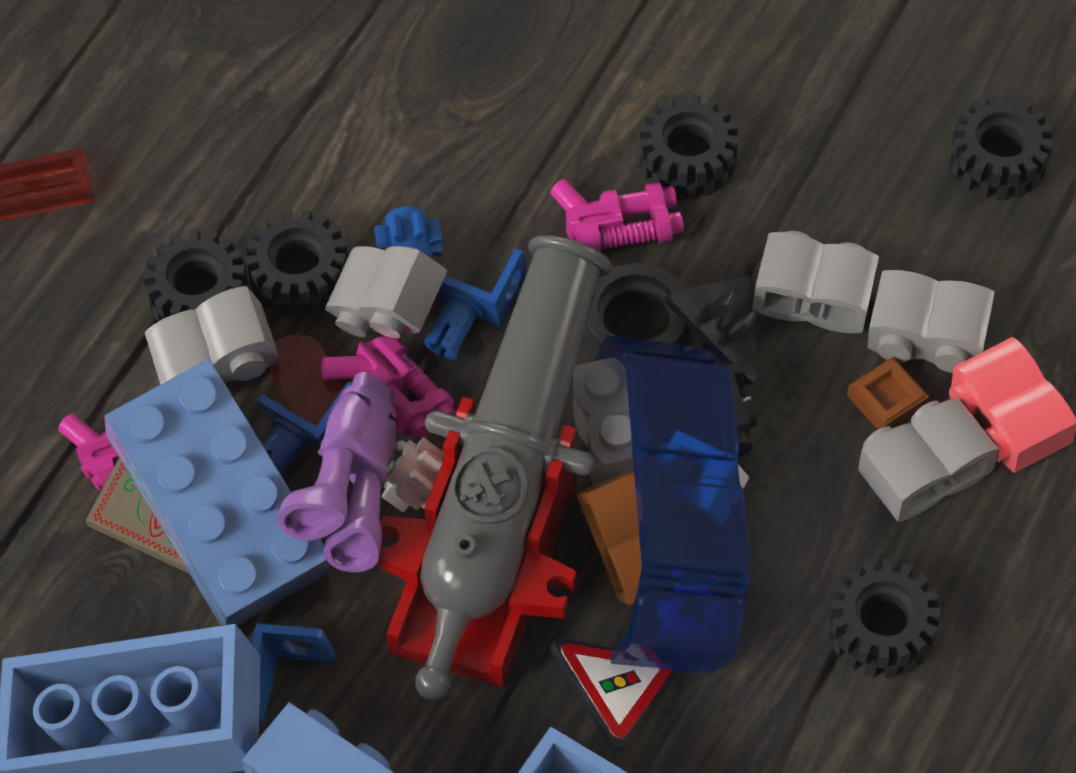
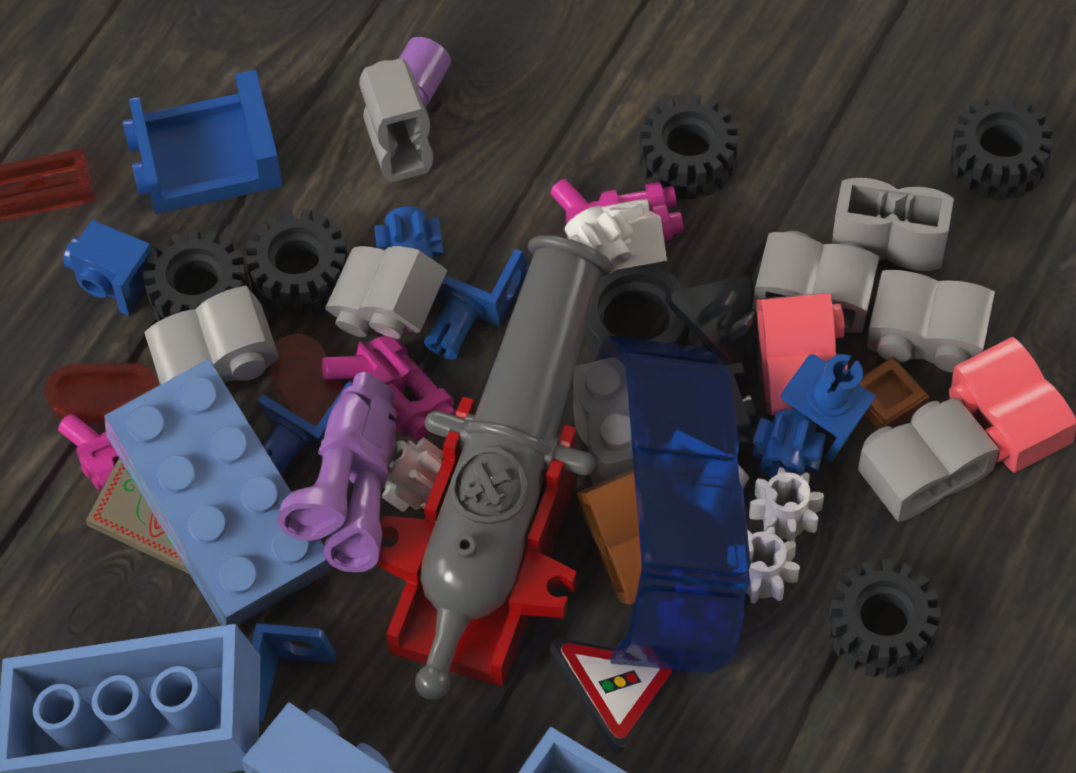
(96, 389): none -> clear red tile
(109, 264): none -> blue brick
(204, 149): none -> blue panel
(396, 119): none -> light grey brick
(428, 64): none -> medium lavender beam
(604, 233): none -> white gear
(648, 238): none -> white brick
(770, 565): none -> white gear
(786, 504): none -> white gear
(788, 443): none -> blue gear
(790, 332): none -> coral brick
(830, 396): none -> blue bracket
(896, 224): none -> light grey brick

